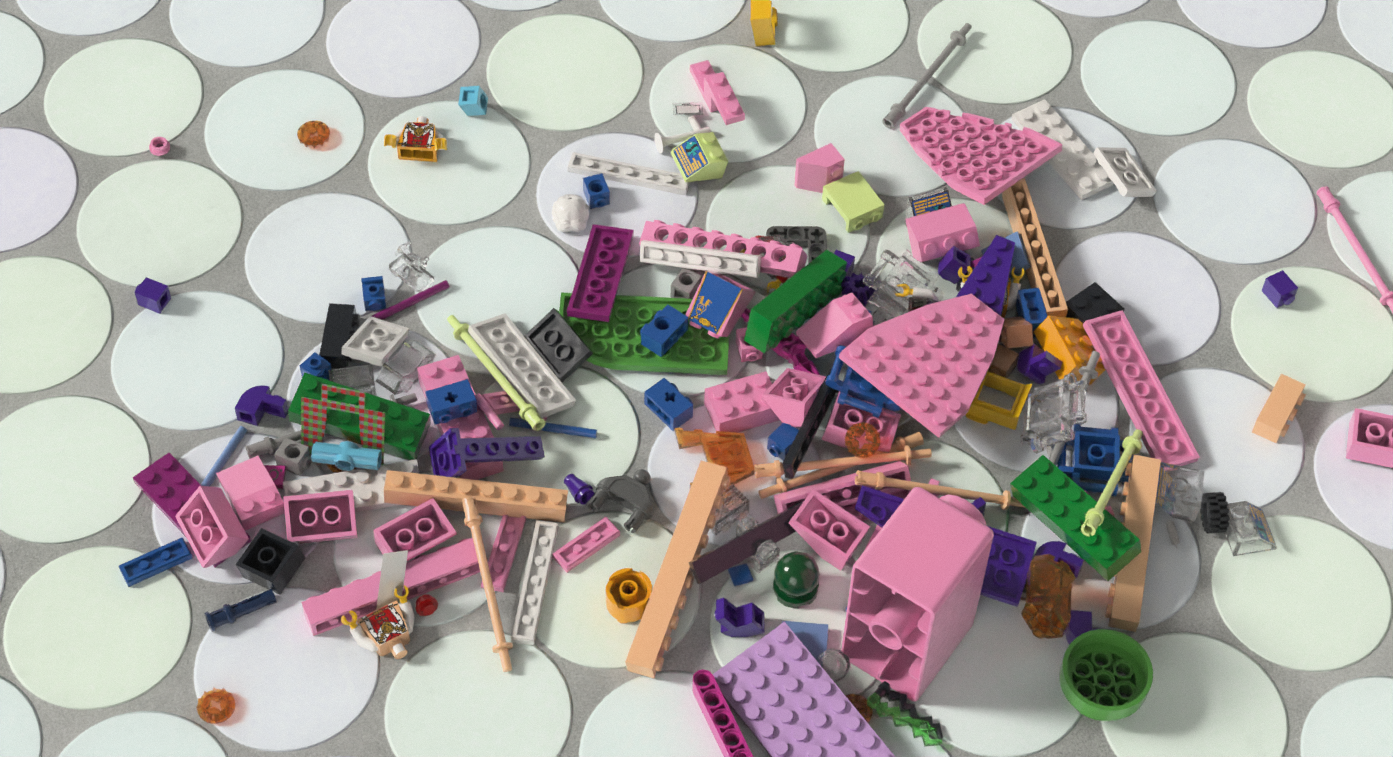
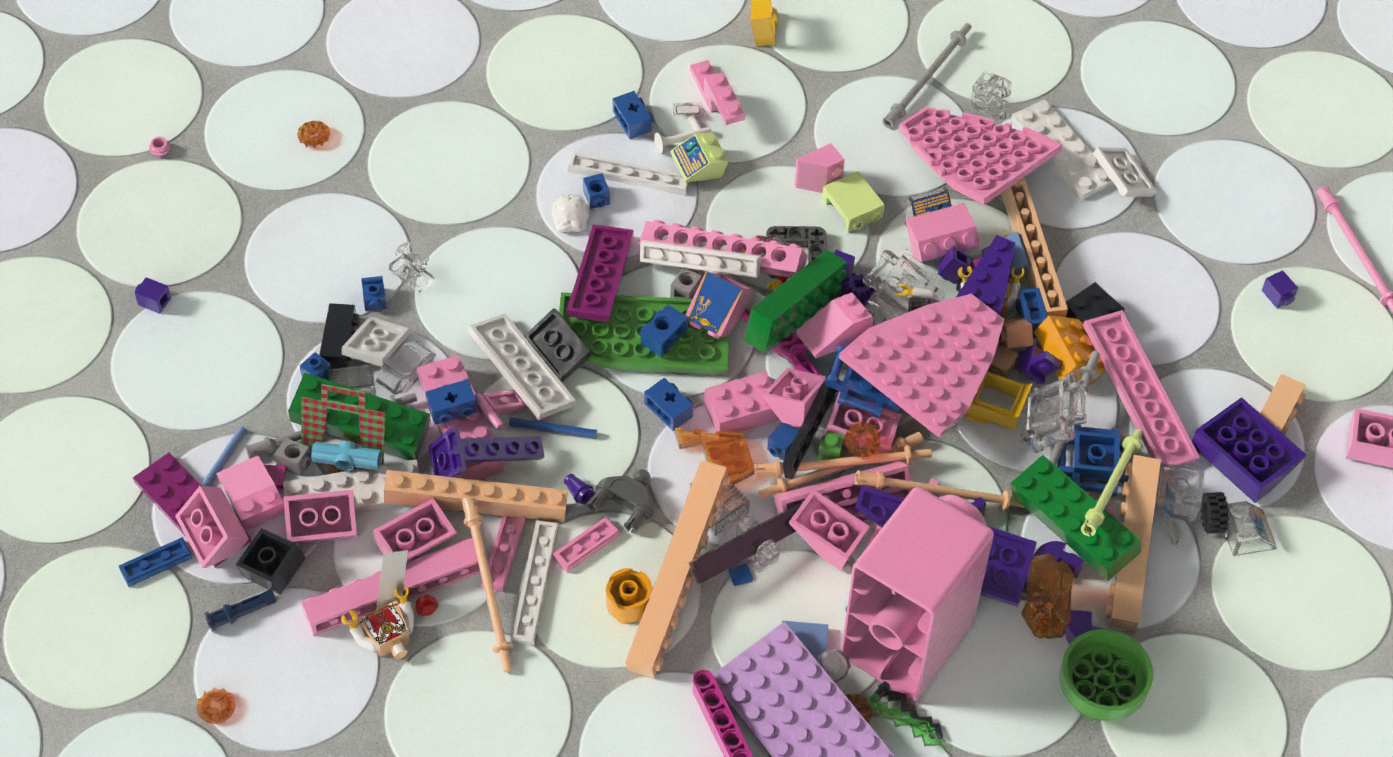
(258, 401): dark purple brick -> none
(412, 300): magenta bar -> none
(417, 141): torso -> none
(473, 100): medium azure brick -> none
(527, 411): yellowish green bar -> none
(632, 114): none -> blue brick
(739, 621): dark purple brick -> none
(746, 352): bright pink brick -> none
(796, 579): dark green tile -> none
(831, 446): none -> bright green brick
(988, 95): none -> clear piece
(1247, 449): none -> dark purple slope

